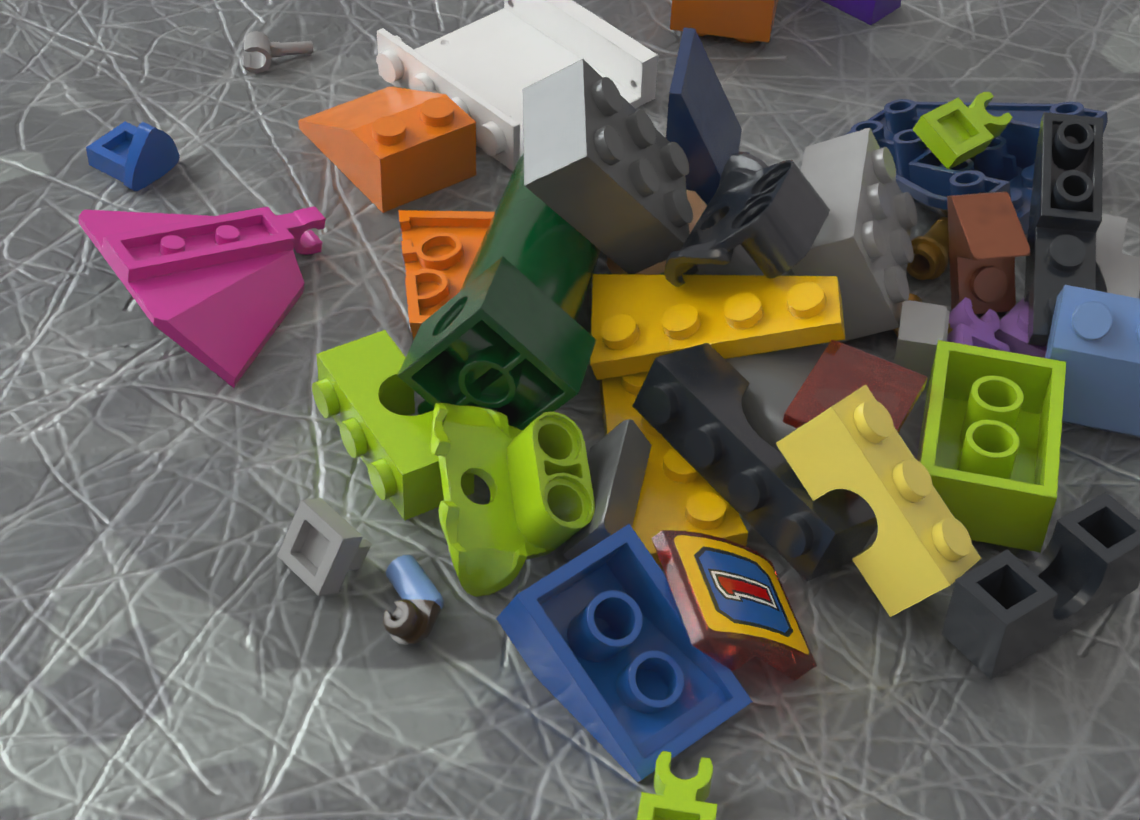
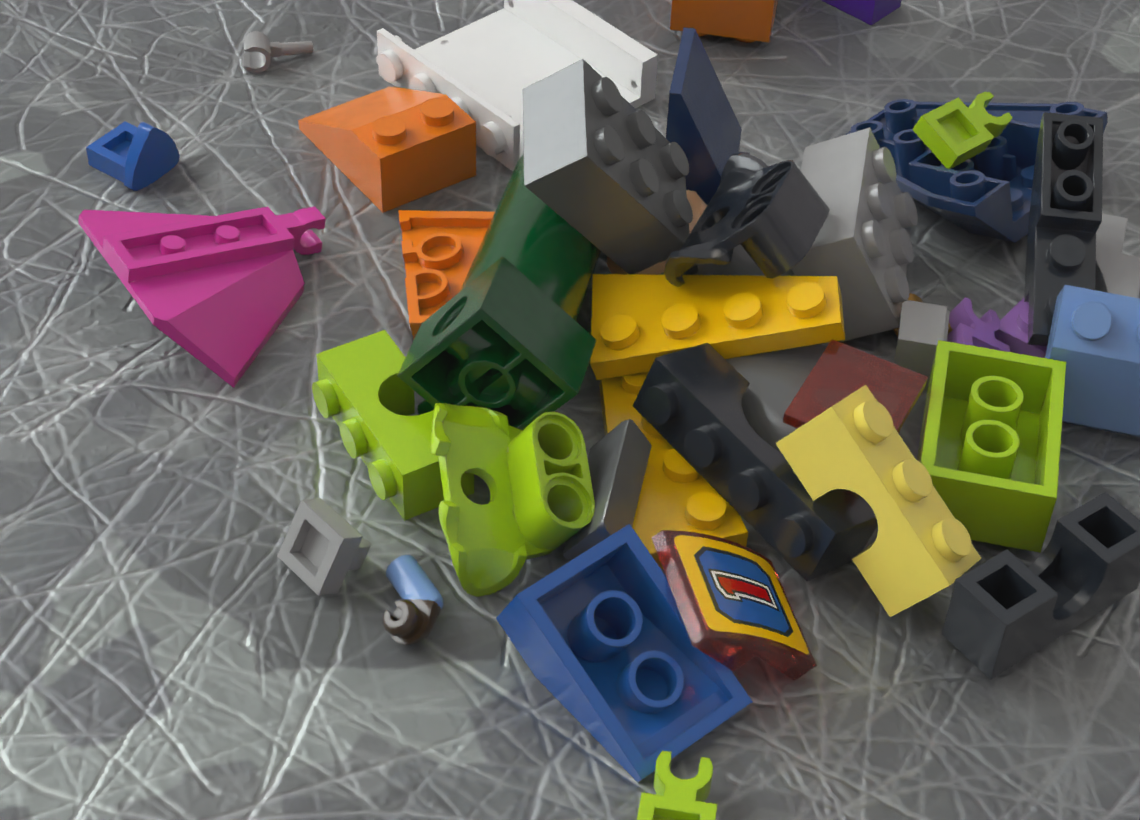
(930, 252): pearl gold pin -> none
(983, 250): copper slope -> none

